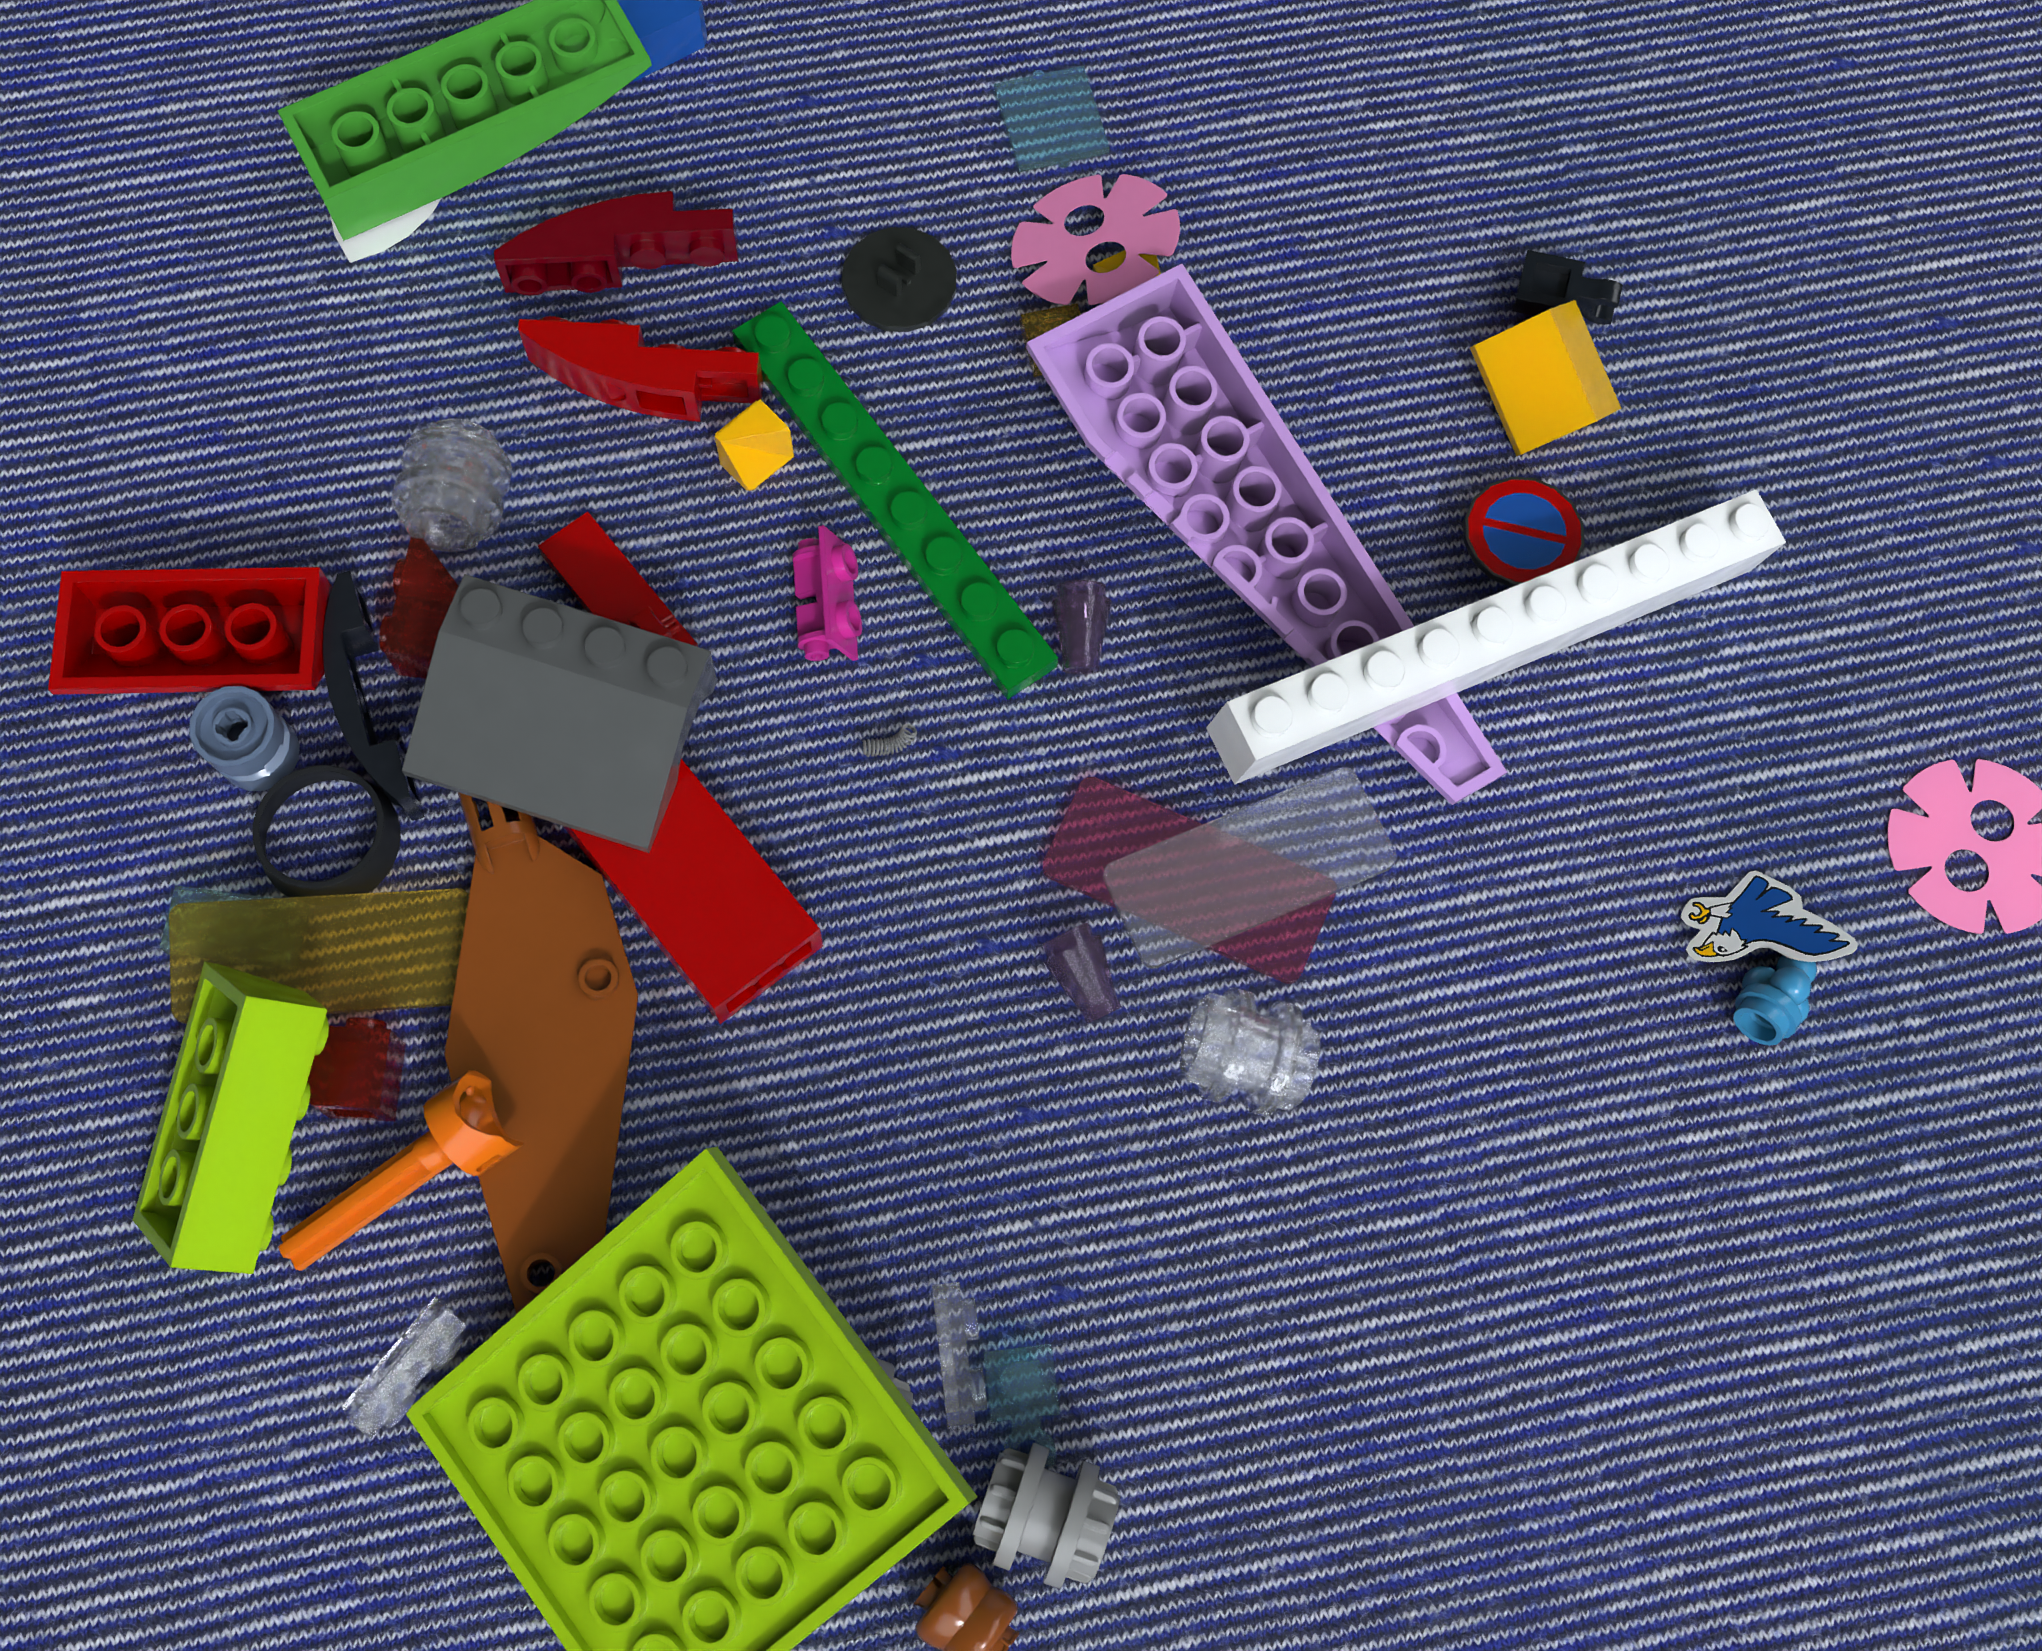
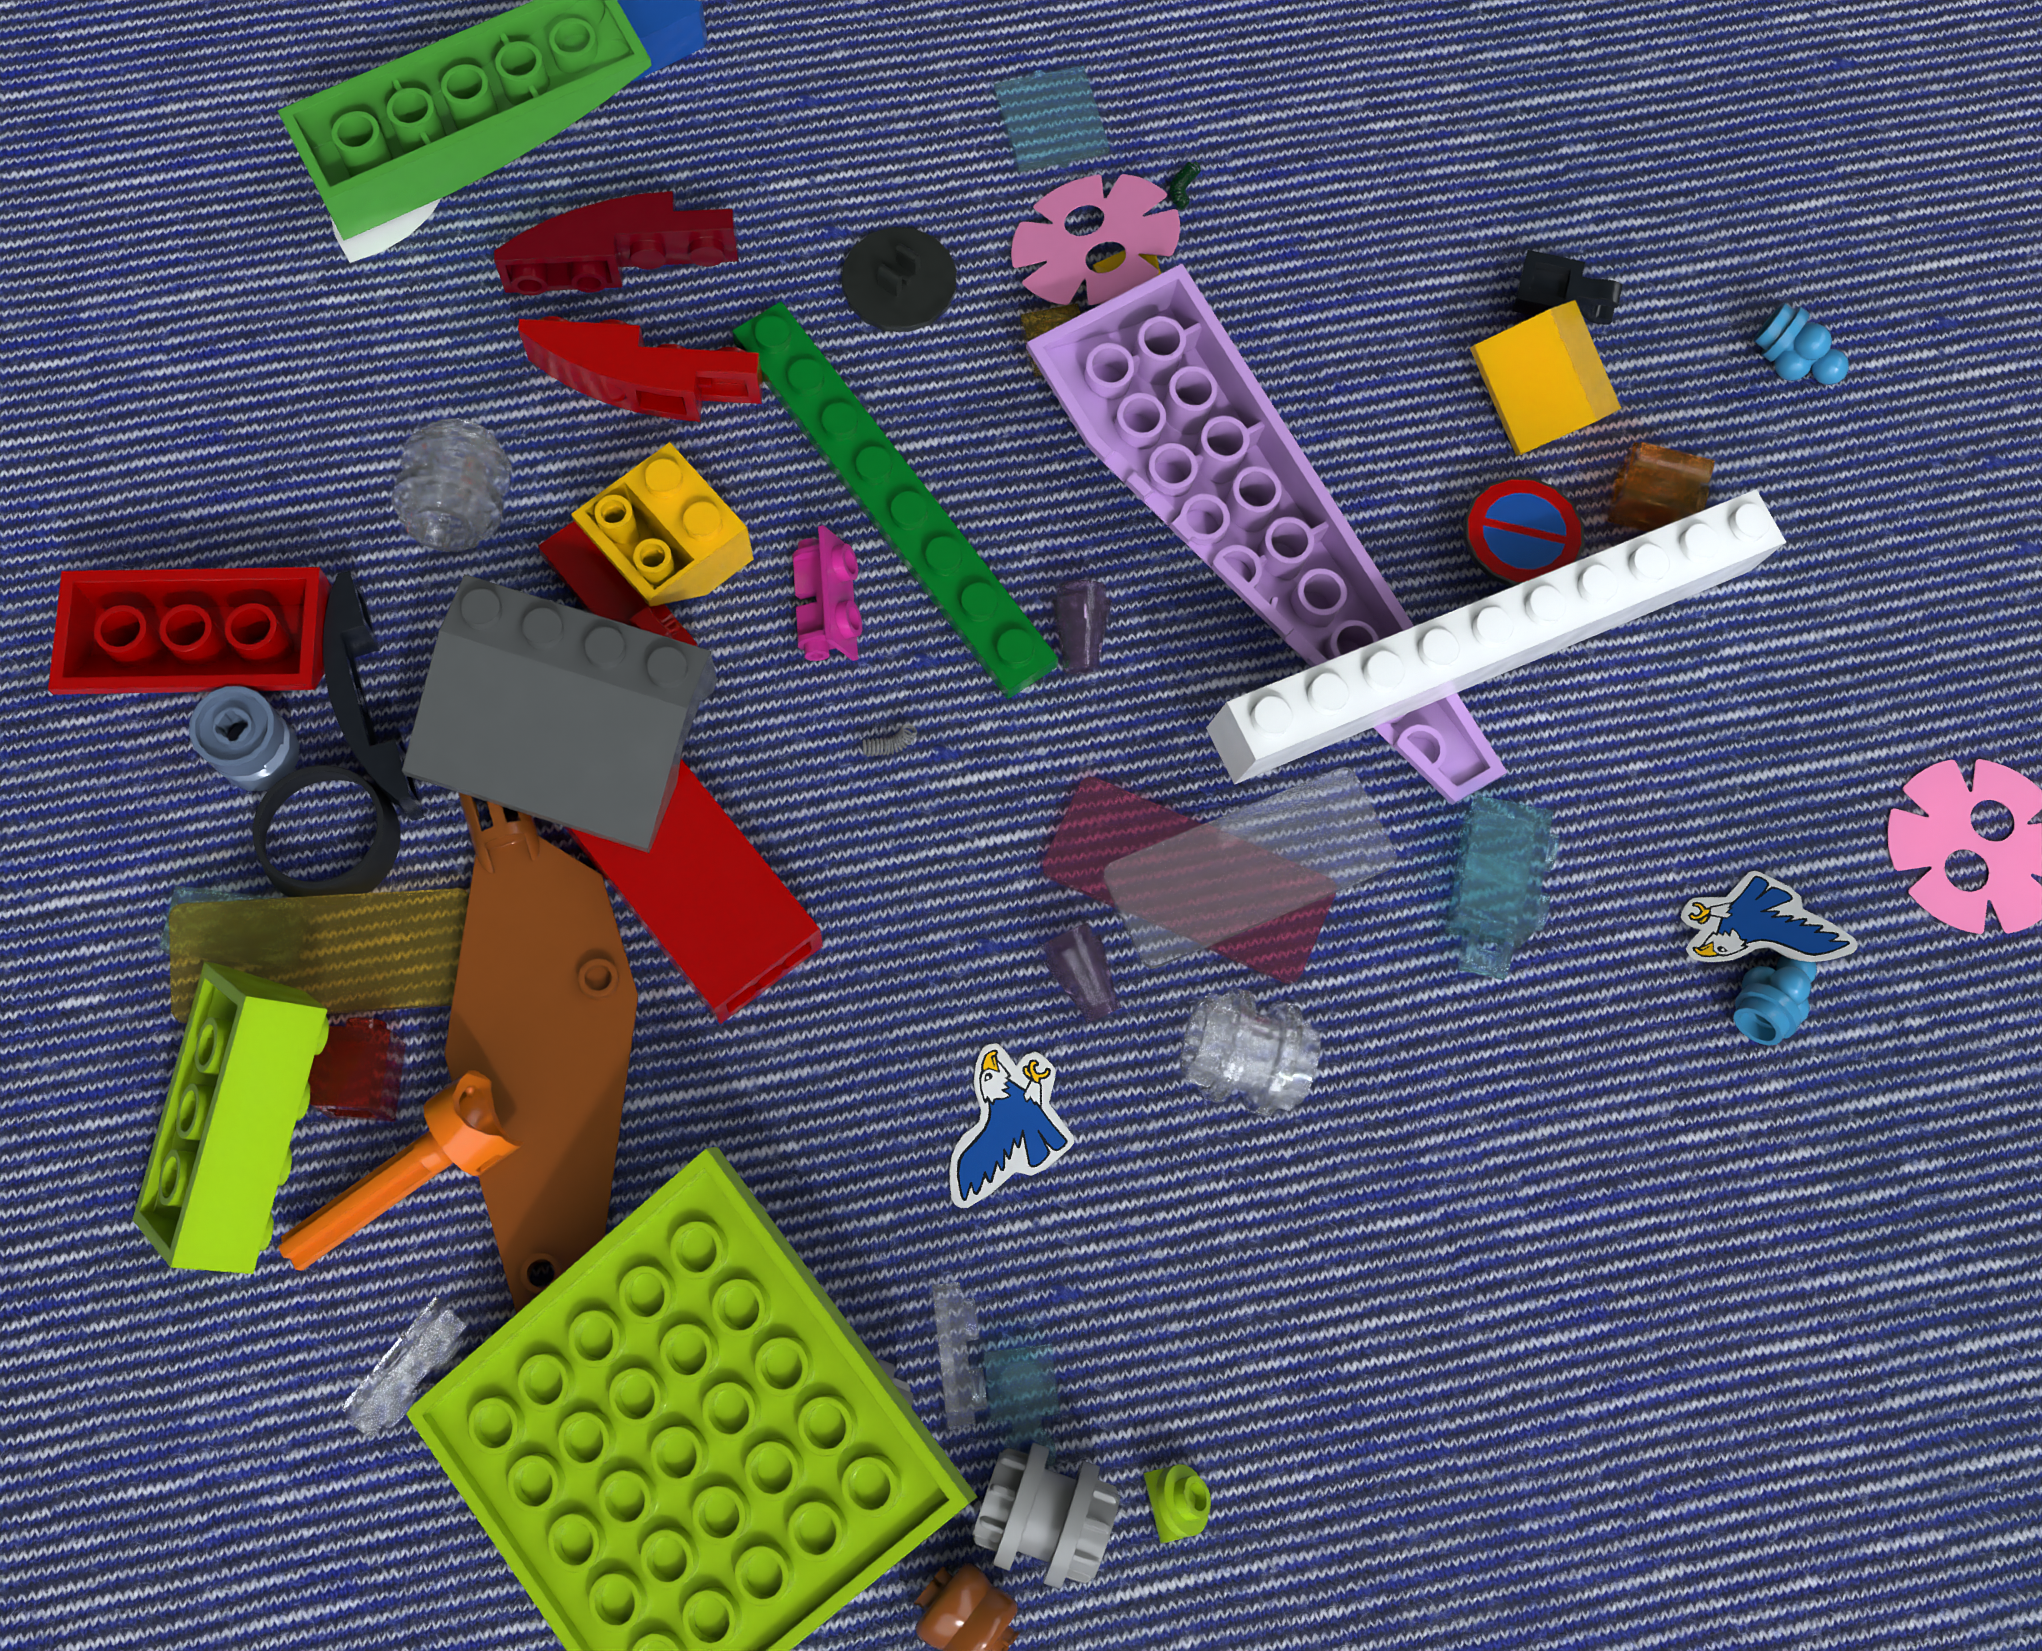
(420, 607): clear red slope -> none
(666, 530): none -> yellow slope
(754, 445): yellow slope -> none
(1015, 1126): none -> sticker
(1178, 1502): none -> lime plate
(1187, 173): none -> dark green leg
(1499, 881): none -> clear light blue brick
(1658, 487): none -> clear orange brick
(1800, 345): none -> dark azure piece

